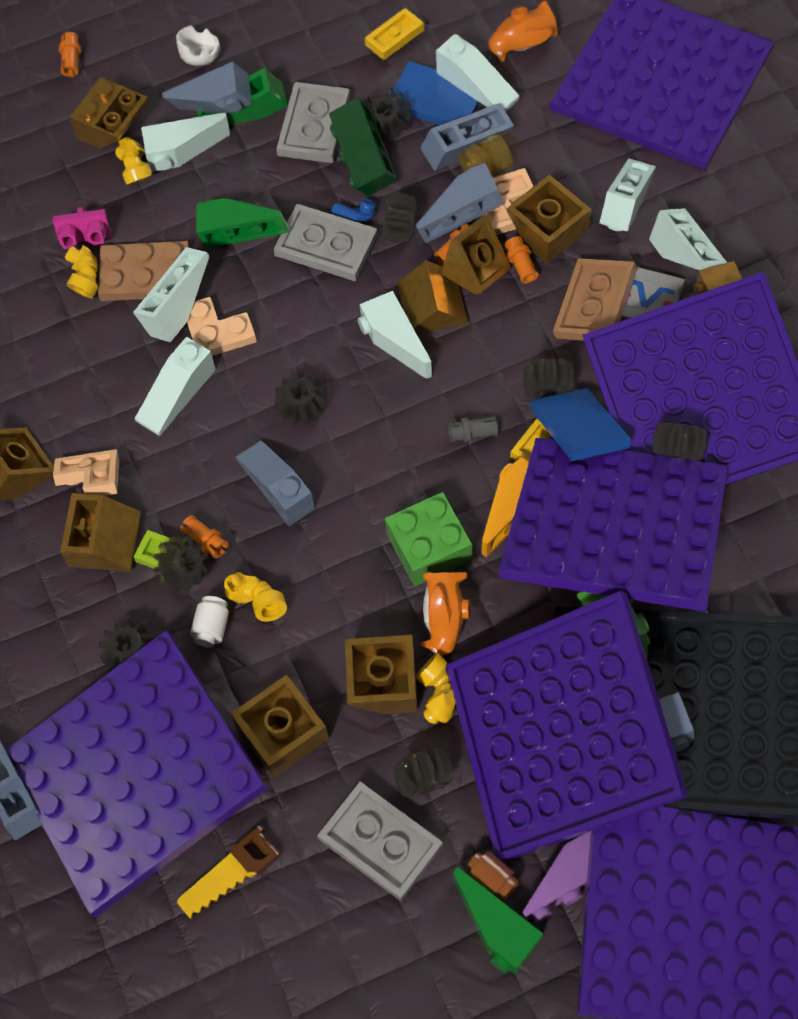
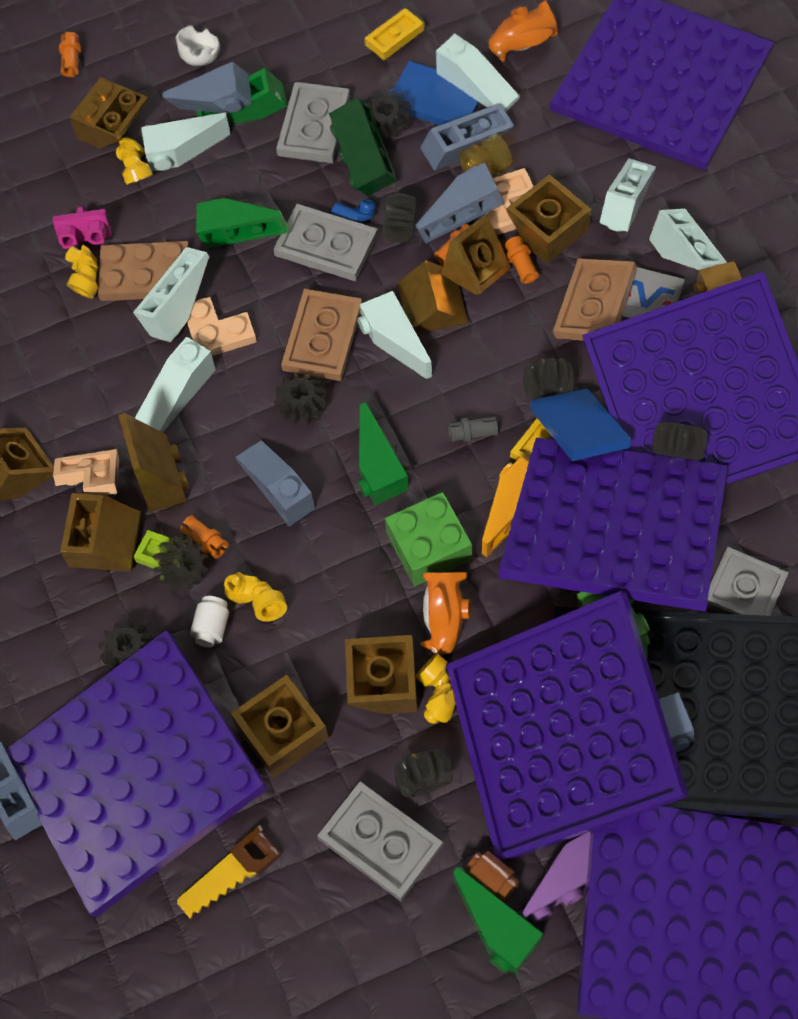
(154, 464): none -> pearl gold slope
(322, 335): none -> medium nougat plate
(379, 467): none -> green slope
(745, 585): none -> light grey tile

